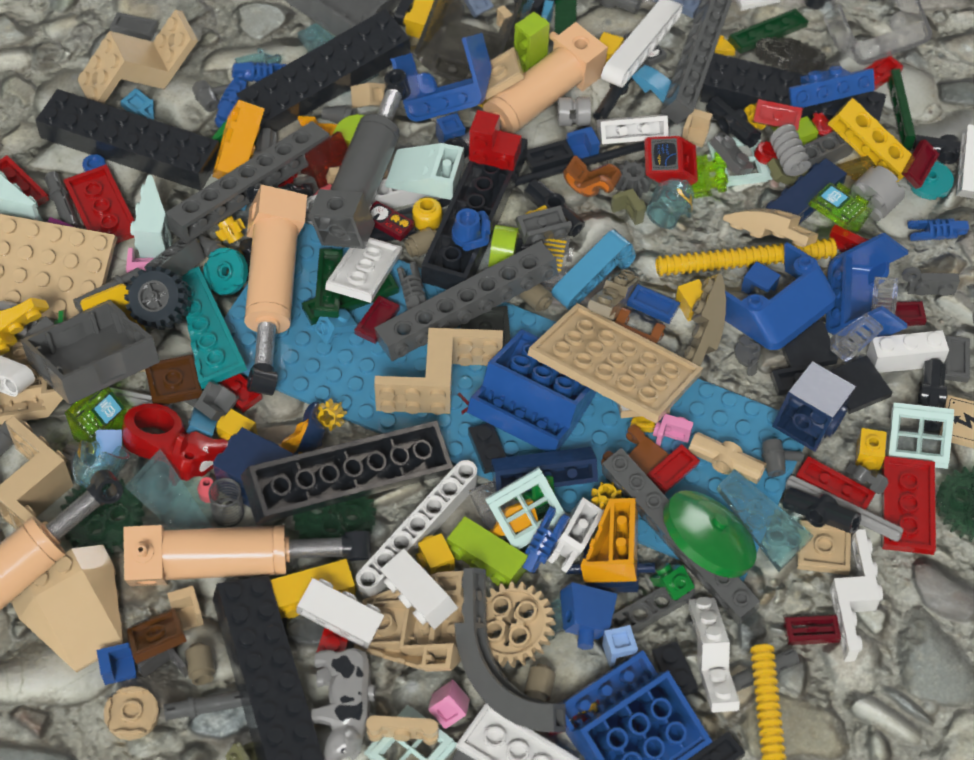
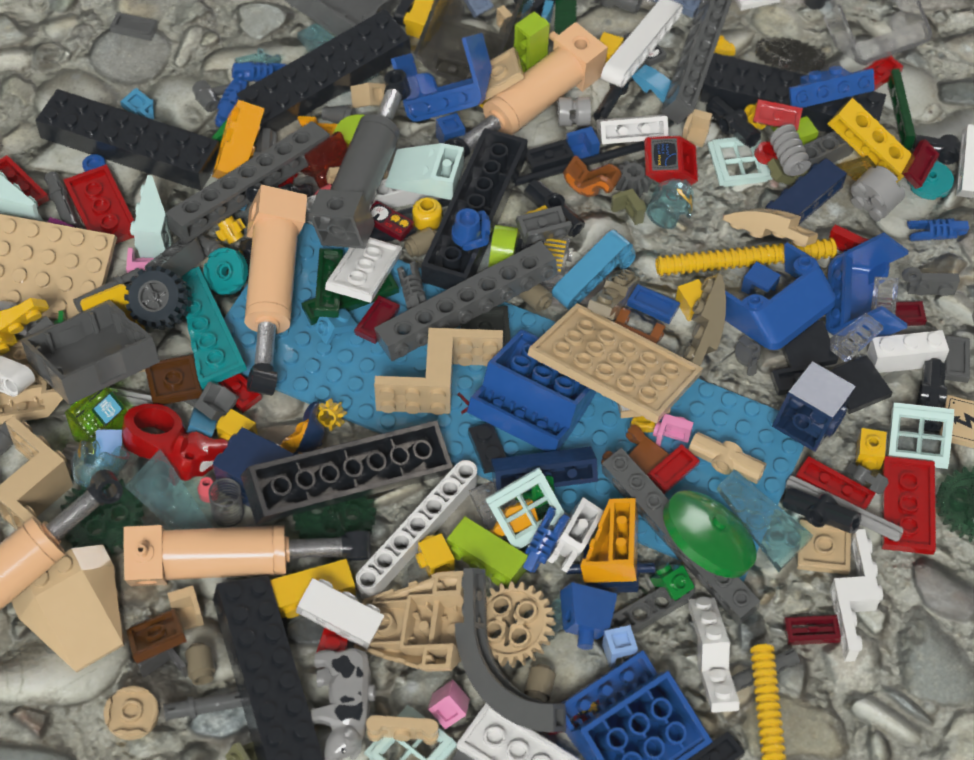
(116, 663): blue panel -> none
(138, 59): tan bracket -> none
(417, 590): white brick -> none
(491, 145): red brick -> none
(603, 494): yellow gear -> none
(672, 659): black plate -> none
(705, 182): clear neon green plate -> none
(731, 154): dark grey hinge -> none
(775, 457): dark grey piece -> none
(776, 26): dark green tile -> none
(821, 125): red axle -> none
(842, 207): clear neon green slope -> none

